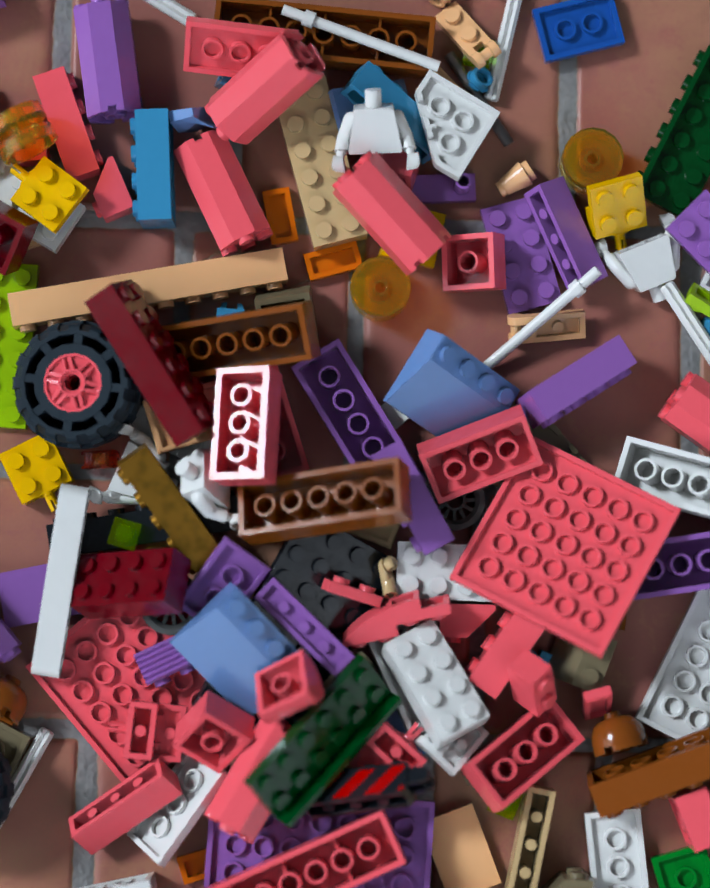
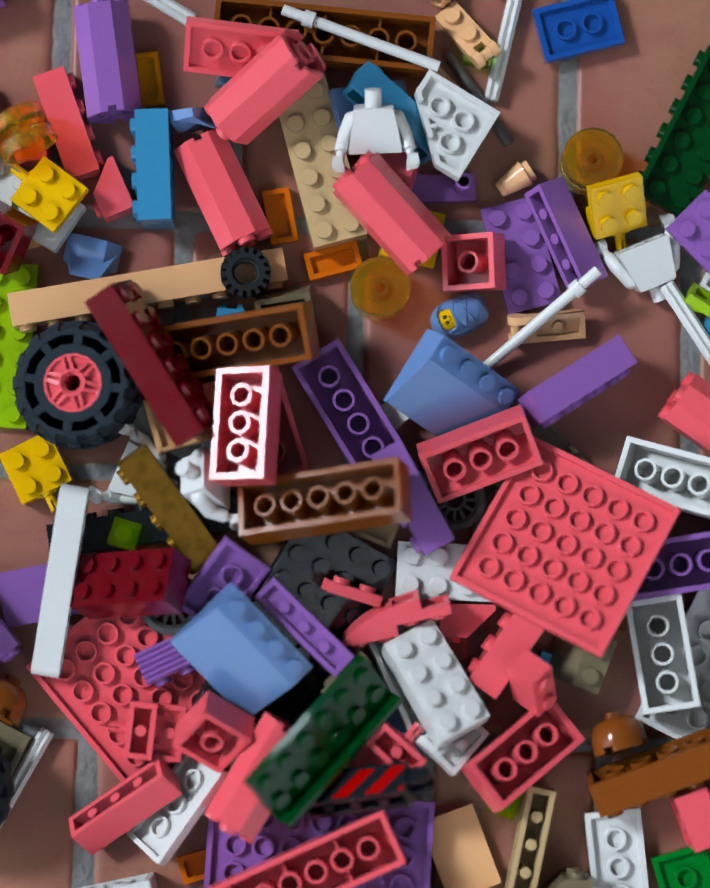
(91, 256): none -> medium blue slope
(100, 459): clear red bar -> none
(150, 79): none -> light orange tile
(240, 289): none -> black tyre
(287, 687): coral brick -> none
(386, 567): tan arm -> none
(459, 315): none -> medium blue piece
(480, 79): dark azure plate -> none
(596, 702): coral tile -> none
(662, 654): none -> white brick

